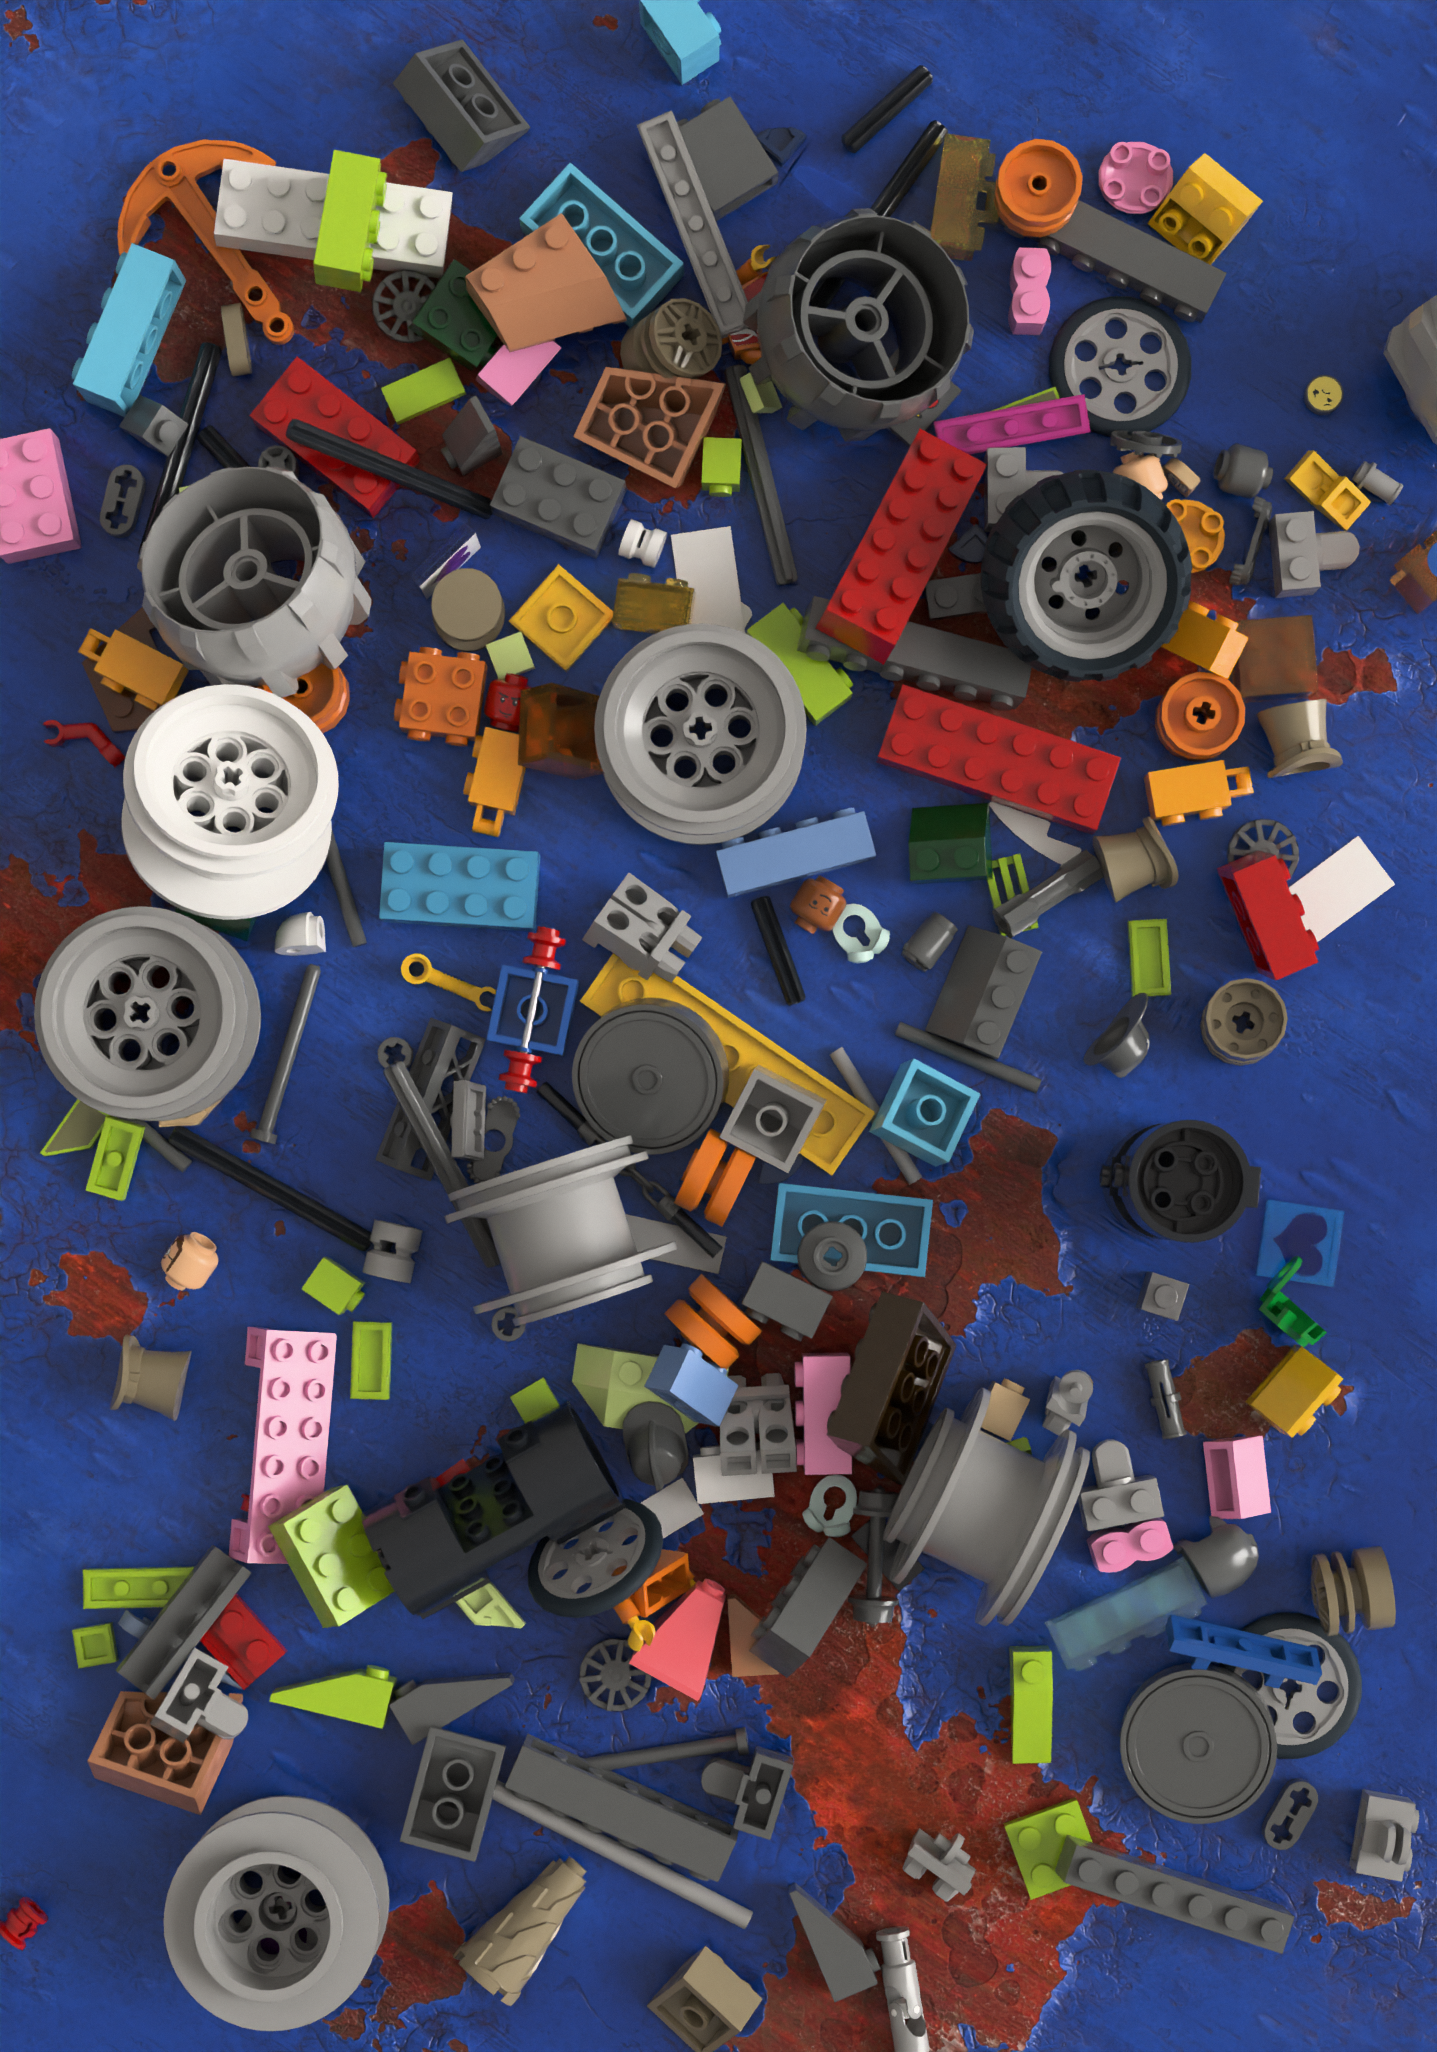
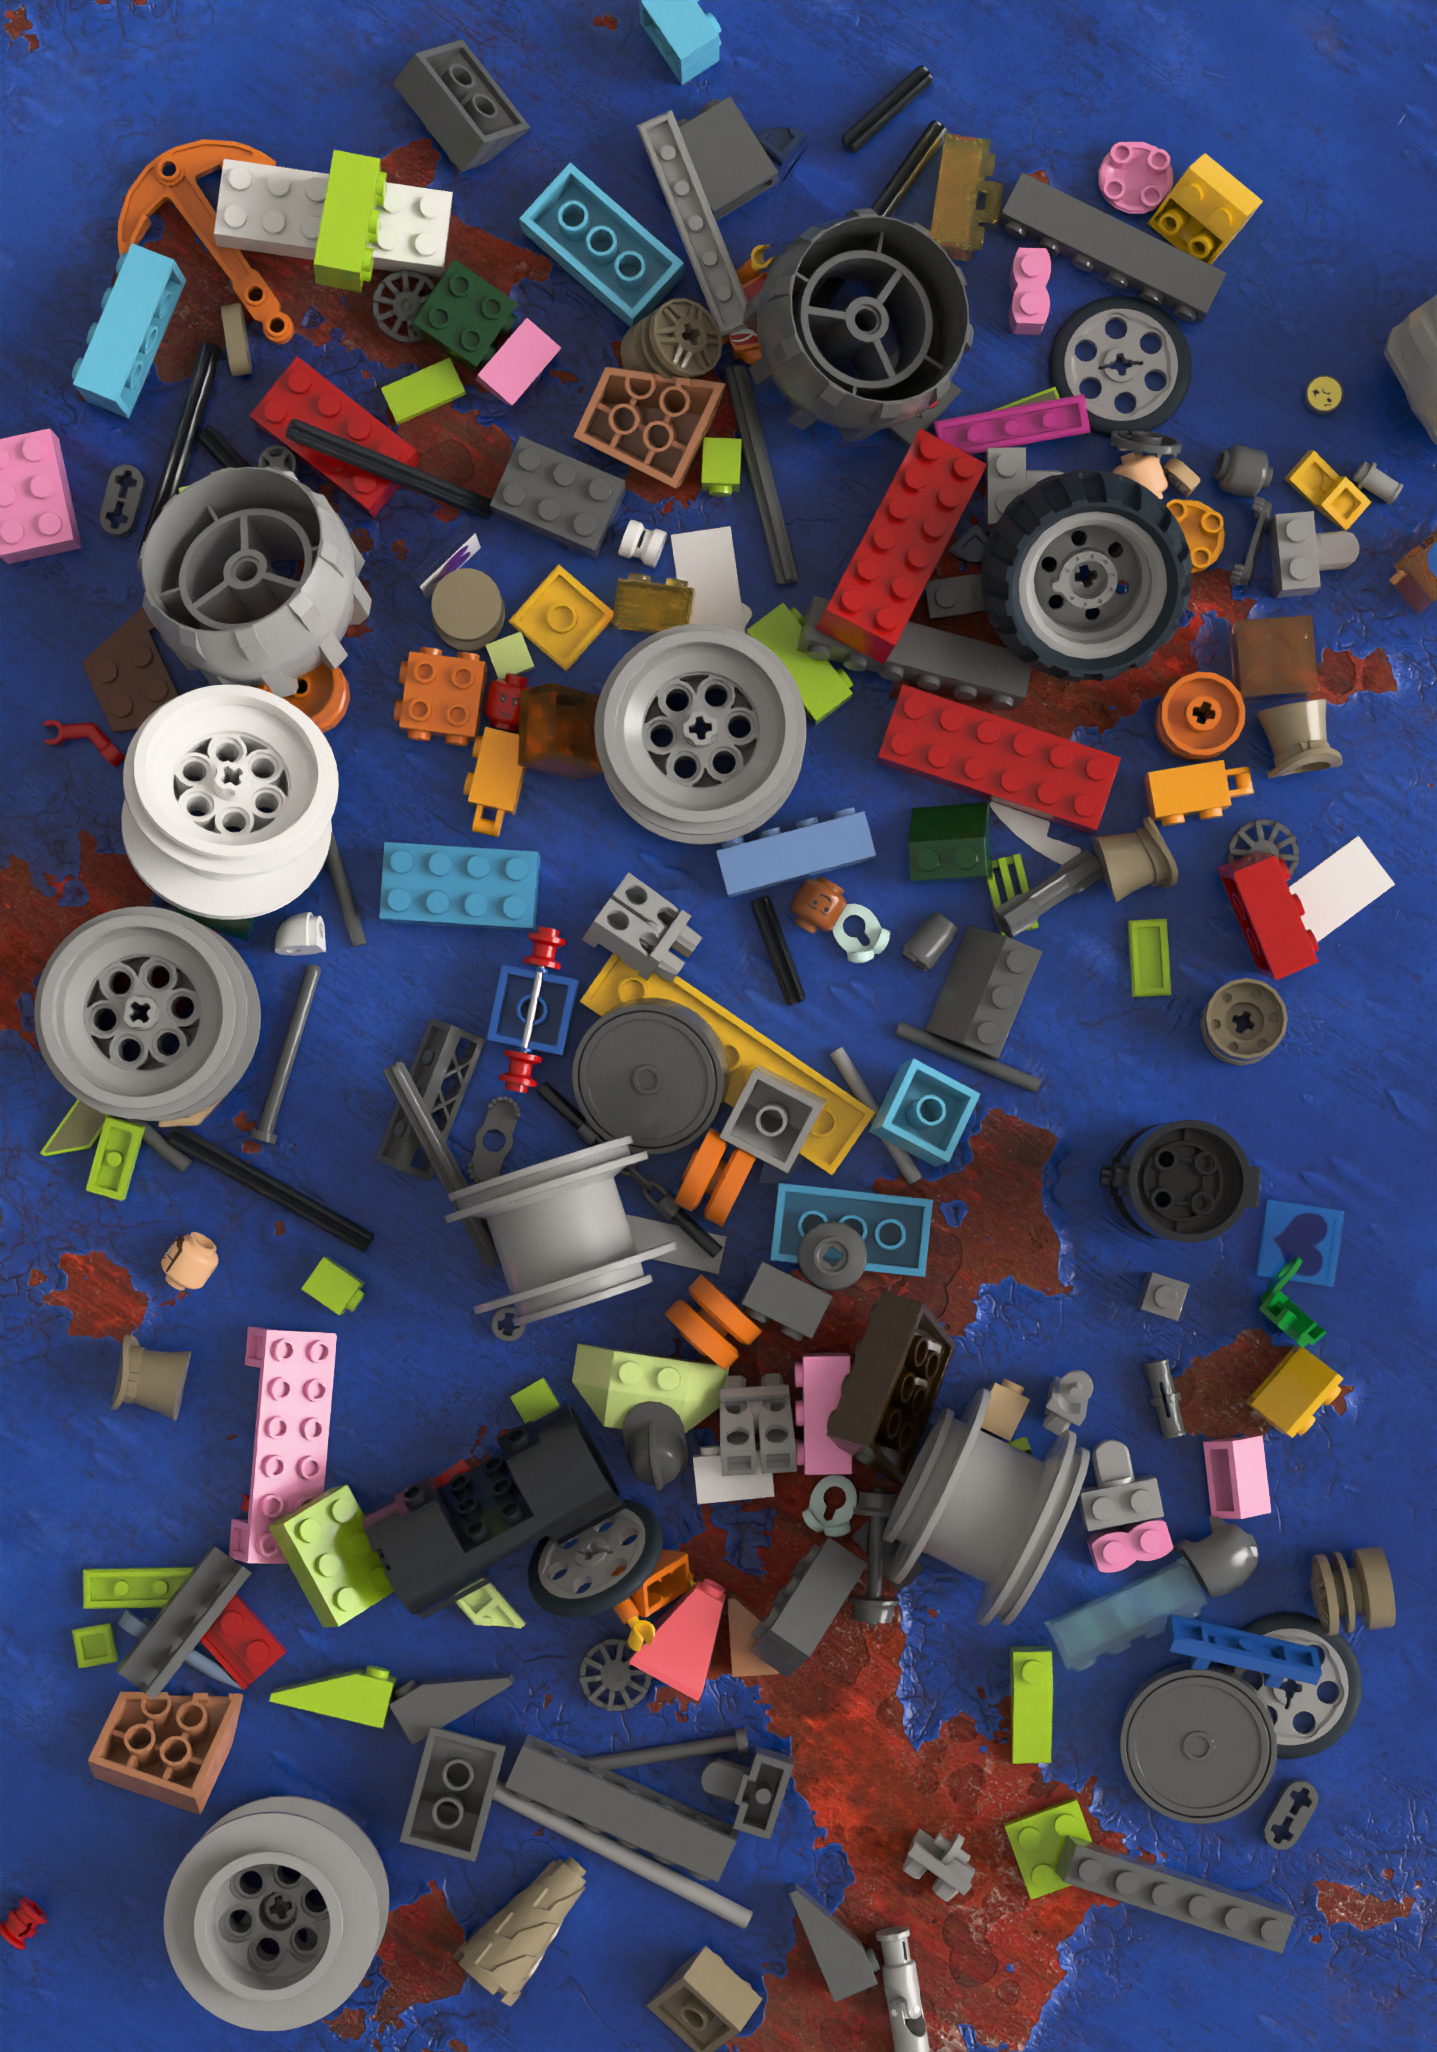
(134, 667): light orange brick -> none
(153, 425): dark grey brick -> none
(198, 1700): light grey brick -> none
(371, 1360): lime tile -> none
(391, 1265): light grey wheel -> none
(393, 1042): dark grey bush -> none
(443, 980): yellow brick -> none
(468, 1121): light grey plate -> none
(470, 439): dark grey slope -> none
(543, 288): nougat wedge -> none
(674, 1507): white sticker -> none
(692, 1384): medium blue brick -> none
(761, 397): yellowish green tile -> none
(1044, 166): orange wheel -> none
(1124, 1041): dark grey piece -> none
(1207, 642): light orange brick -> none
(1384, 1835): light grey brick -> none

